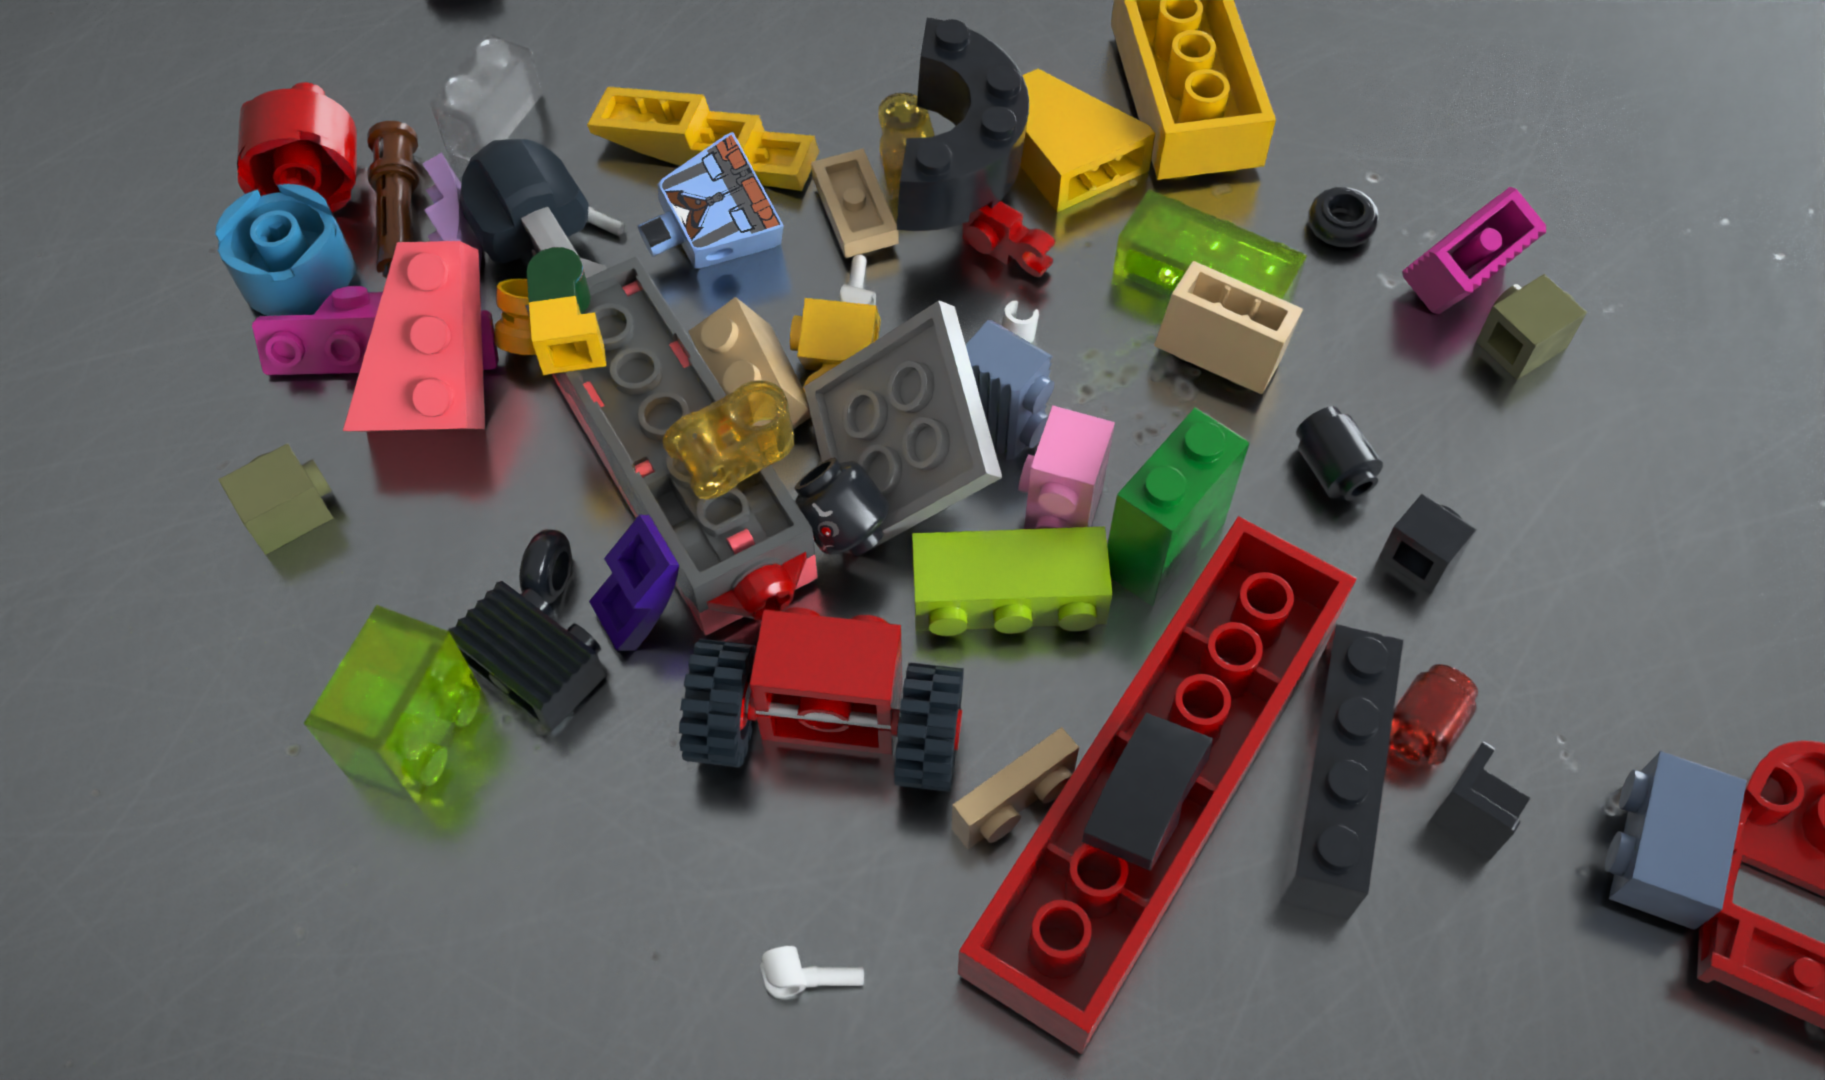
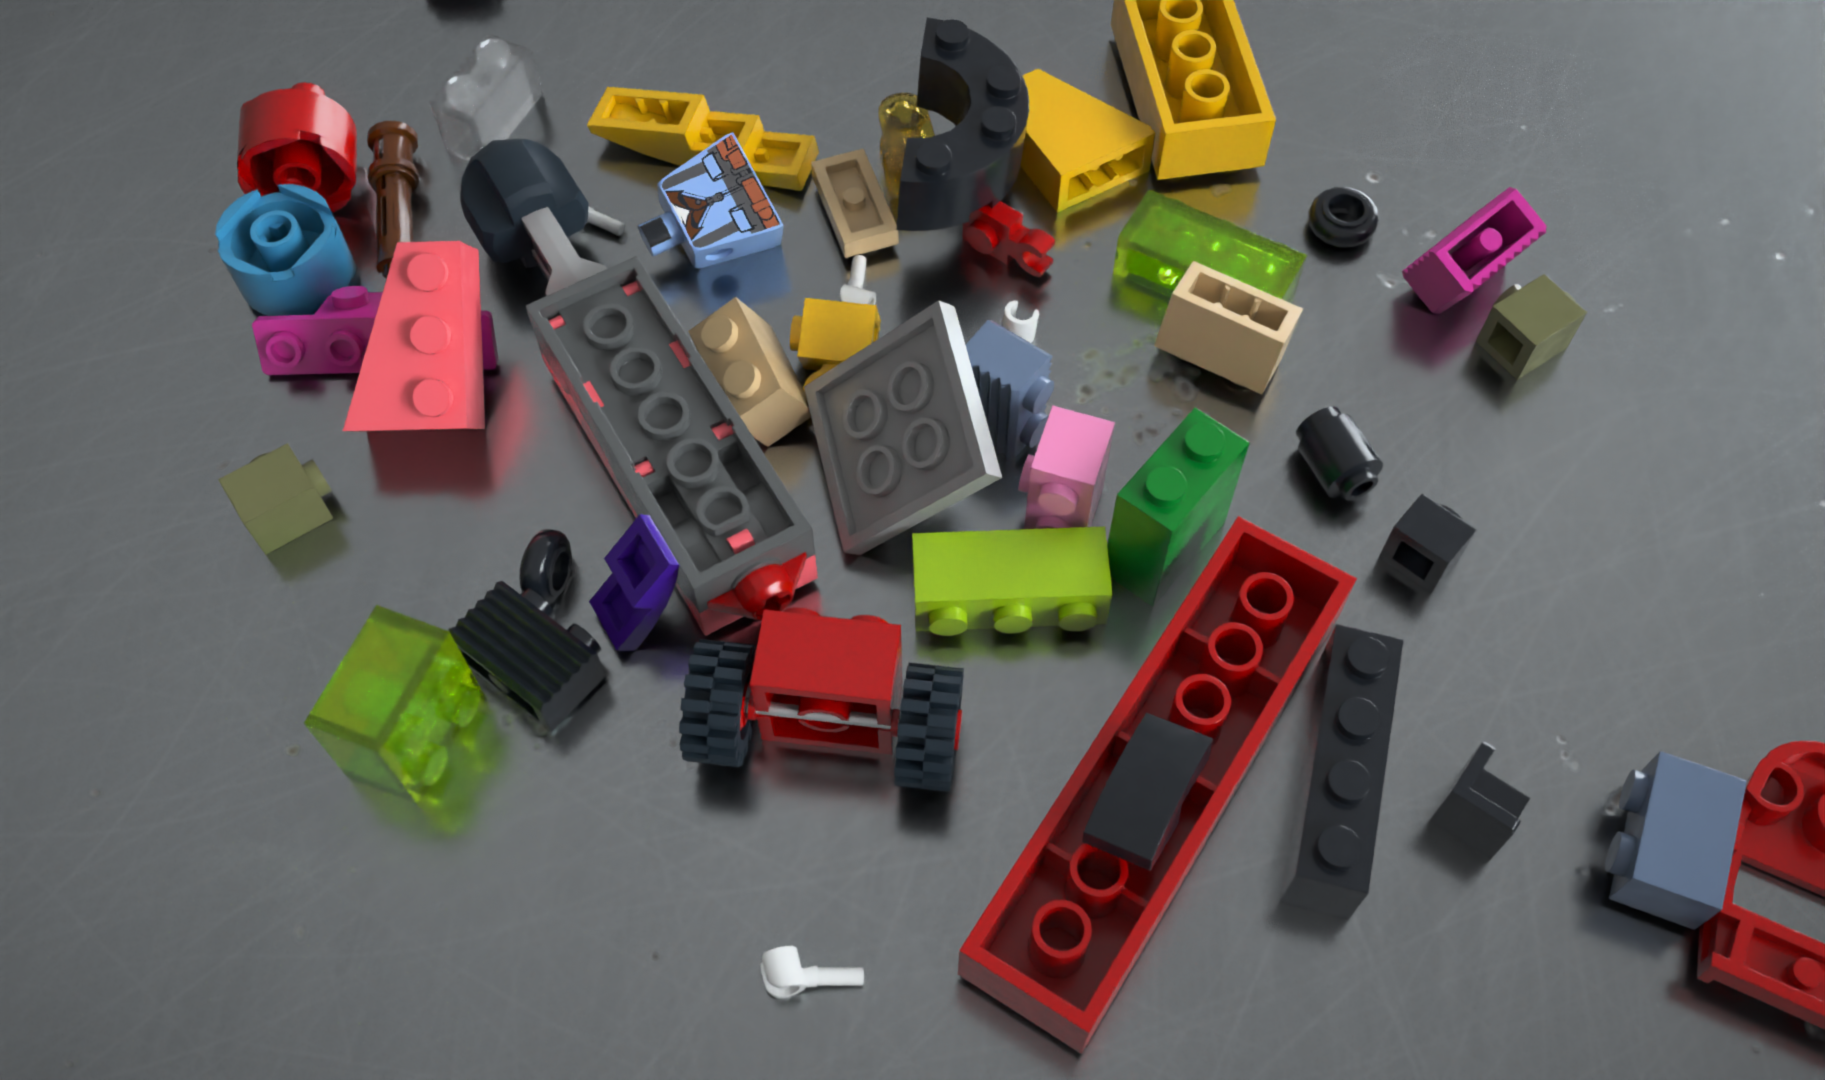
(447, 210): lavender slope -> none
(513, 330): yellow wheel -> none
(557, 299): yellow leg -> none
(729, 441): clear yellow piece -> none
(842, 507): black head -> none
(995, 805): tan plate -> none
(1432, 715): clear red brick -> none

